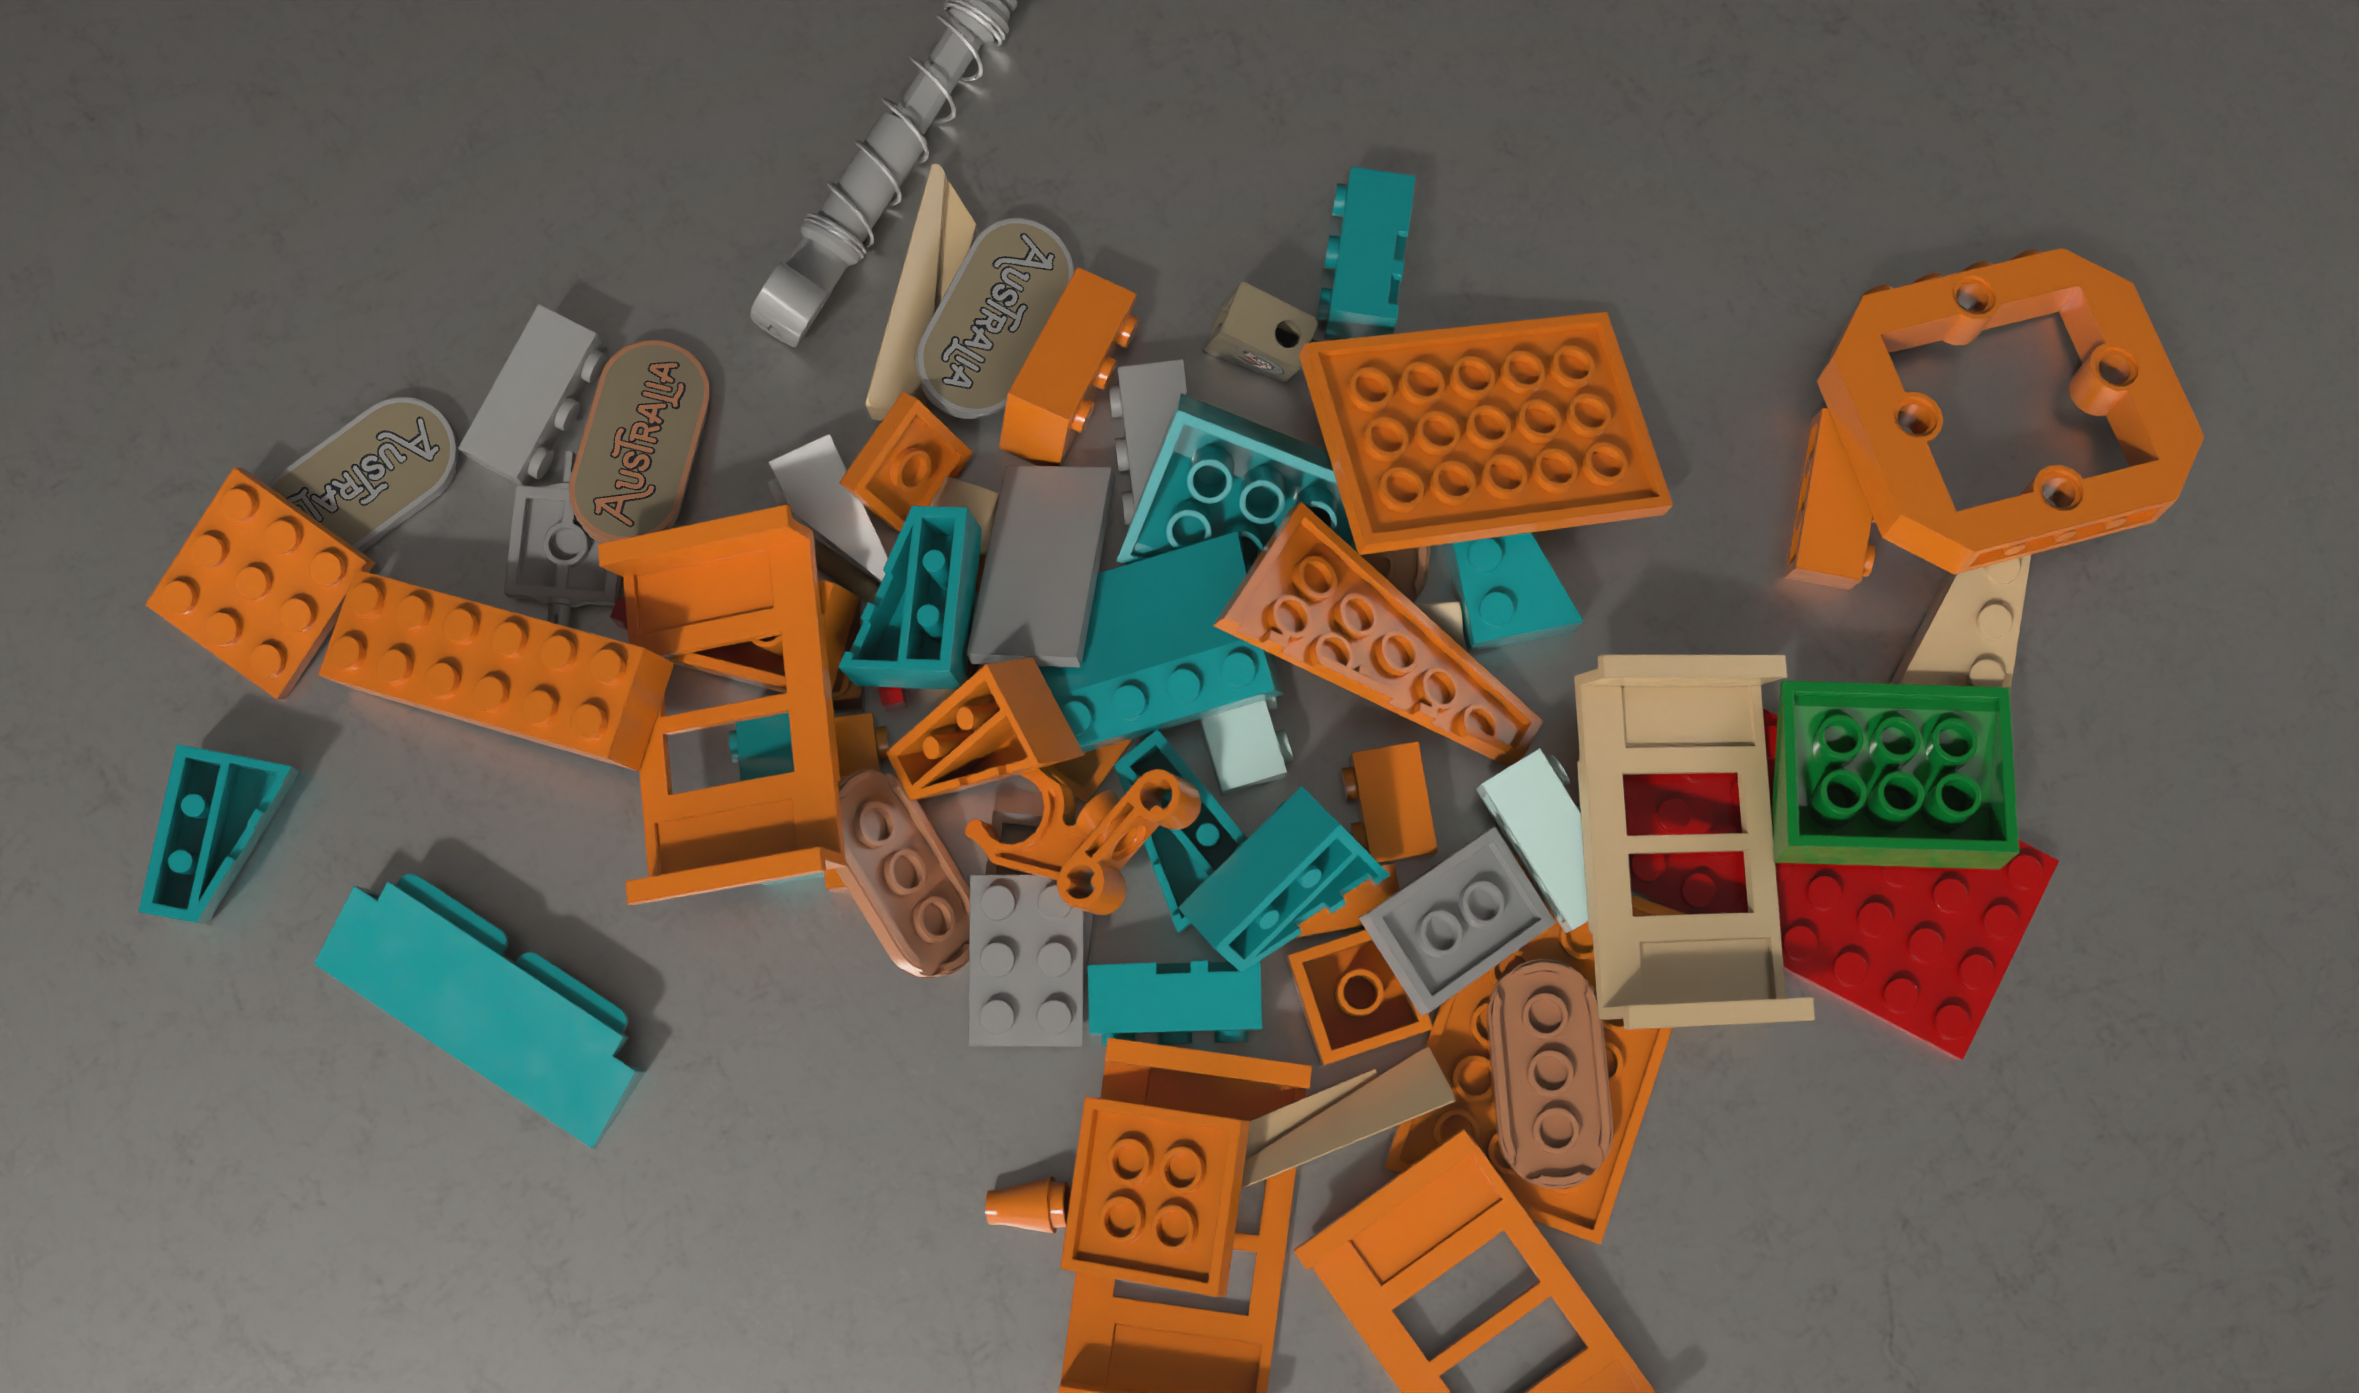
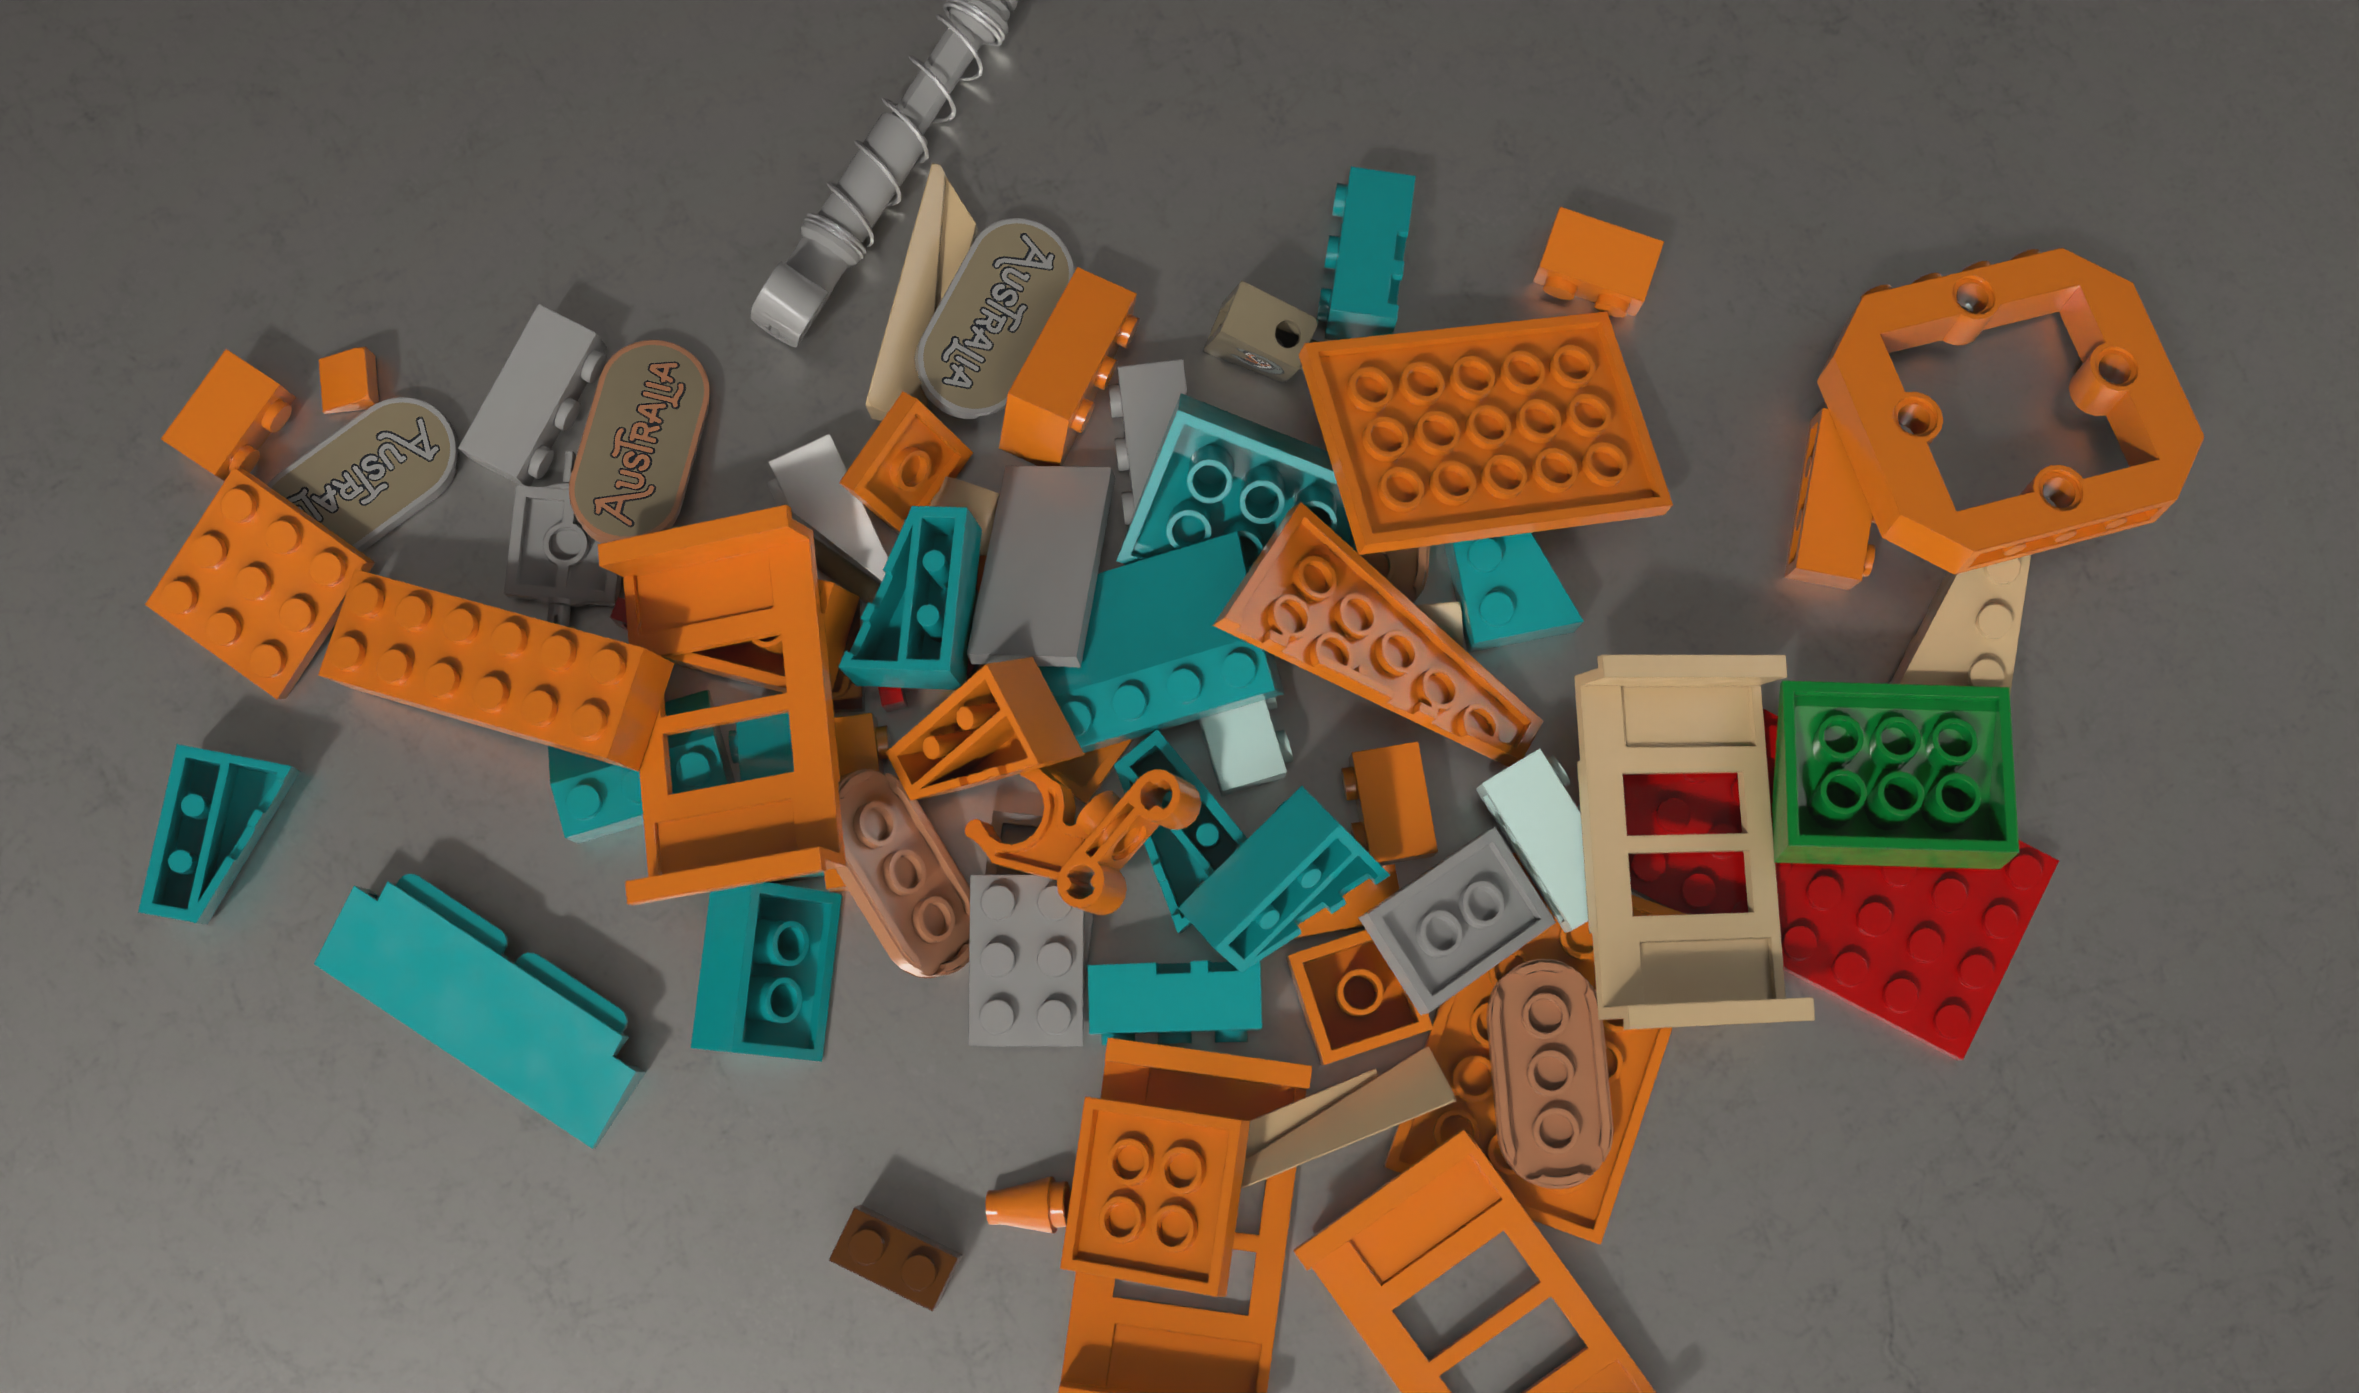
(230, 417): none -> orange brick
(348, 381): none -> orange slope
(607, 798): none -> teal slope
(767, 971): none -> teal slope
(895, 1257): none -> reddish brown brick
(1597, 263): none -> orange brick

